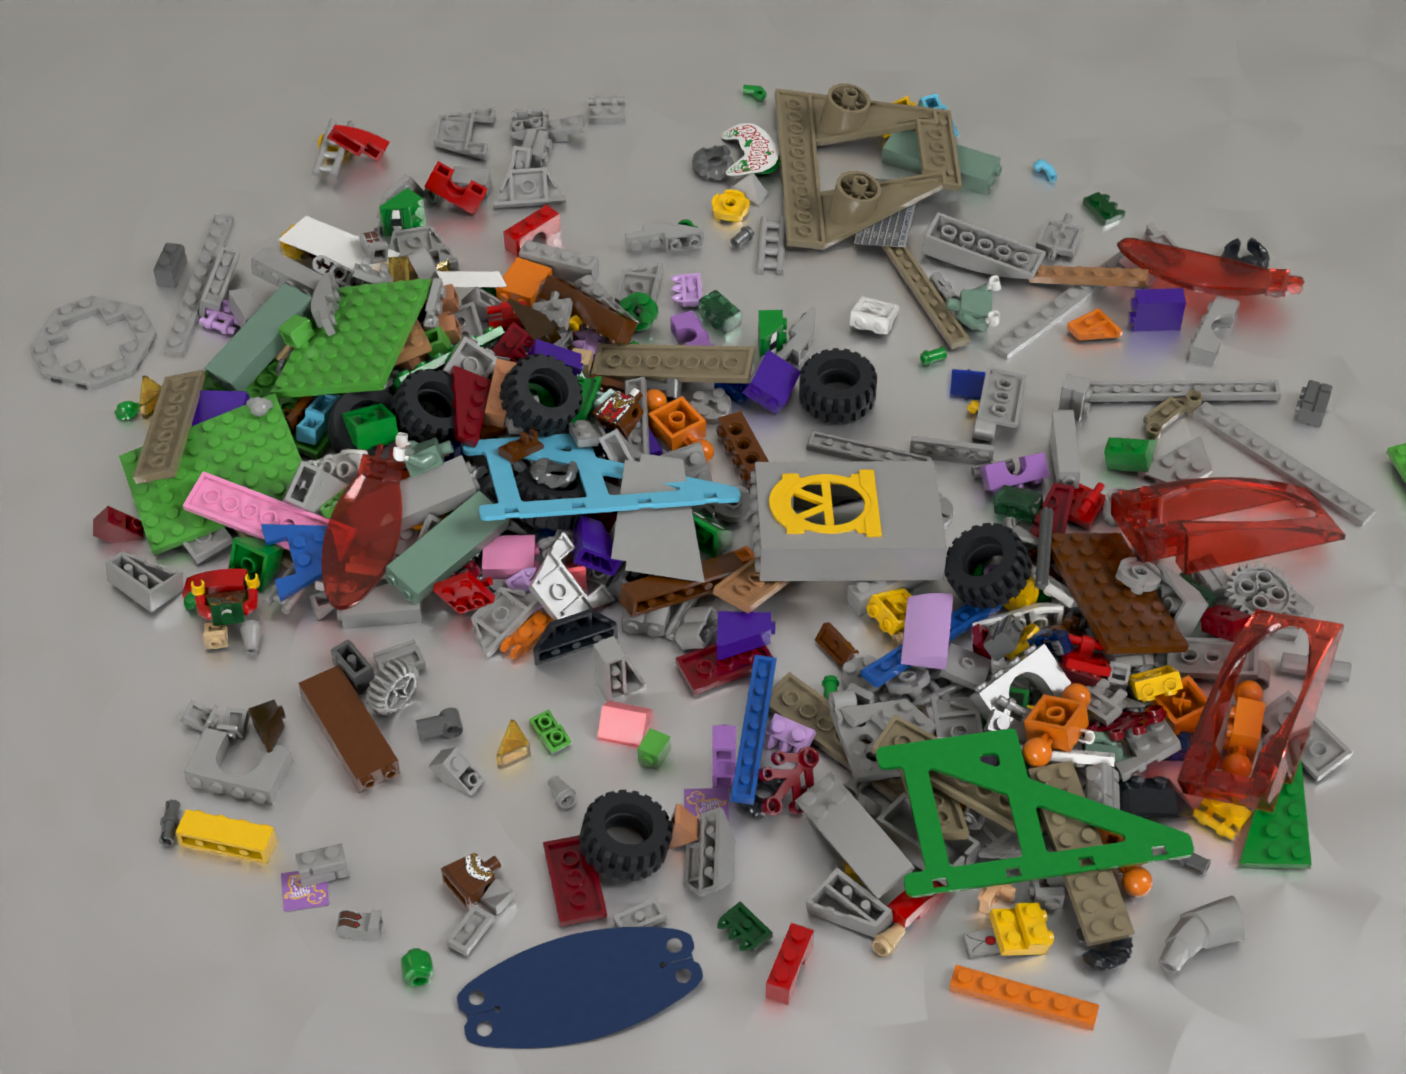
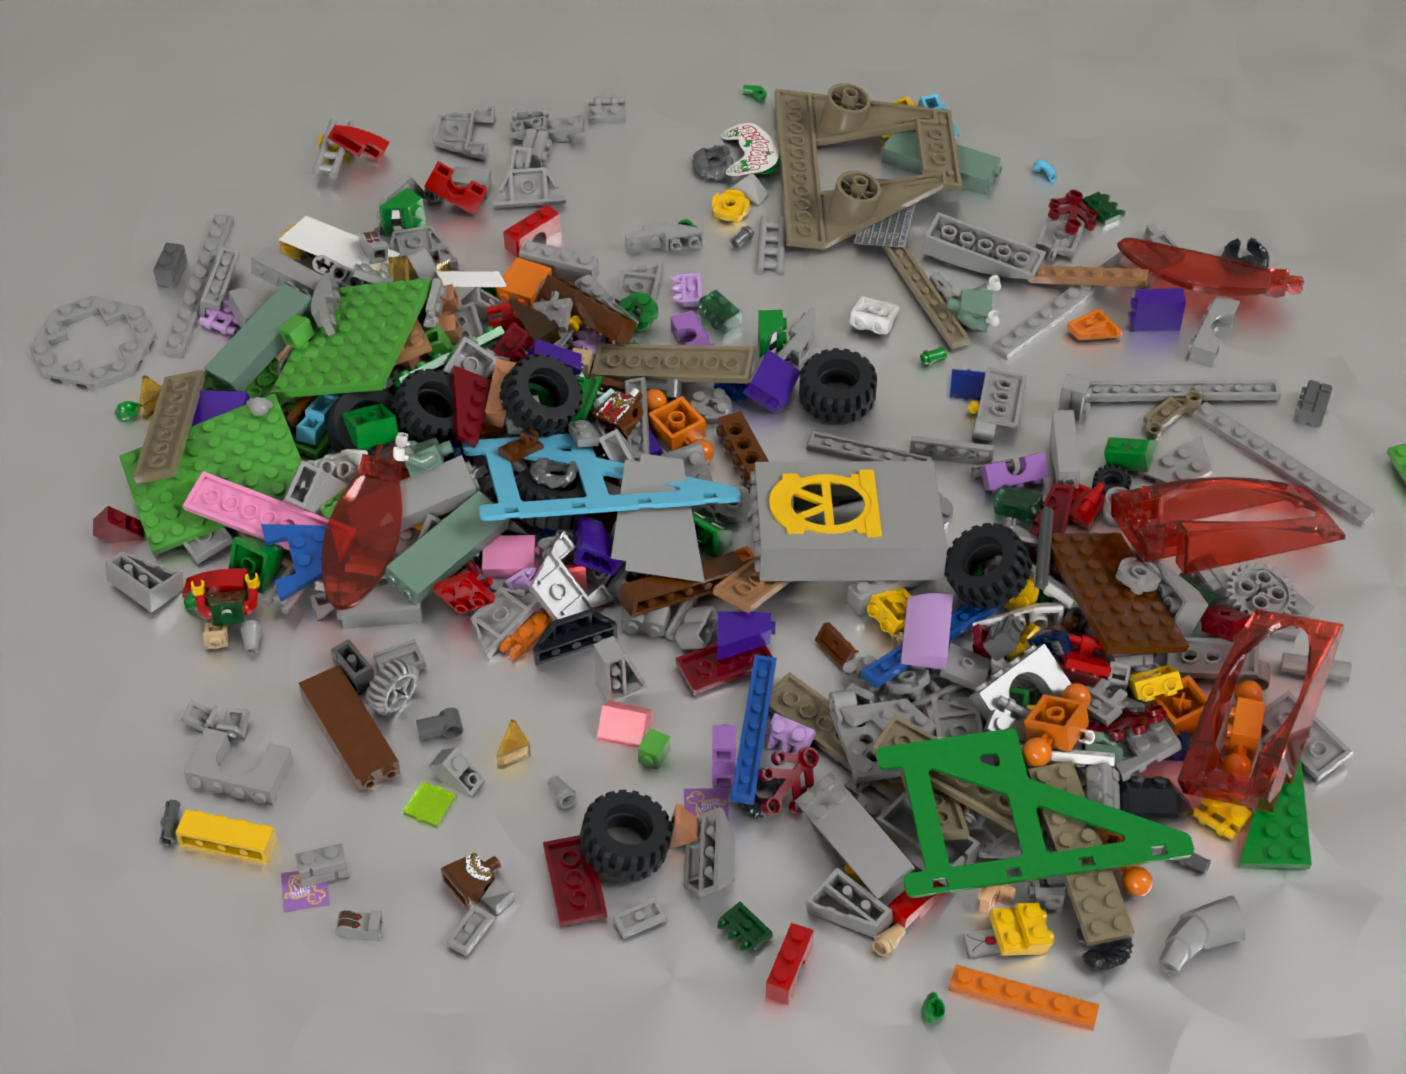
(268, 722): dark brown slope -> none
(417, 967): green head -> none
(429, 804): none -> clear neon green piece
(549, 732): bright green slope -> none
(579, 987): dark blue piece -> none
(830, 684): green pin -> none
(933, 1008): none -> green piece
(1075, 200): none -> dark red plant
(1112, 475): none -> black tyre

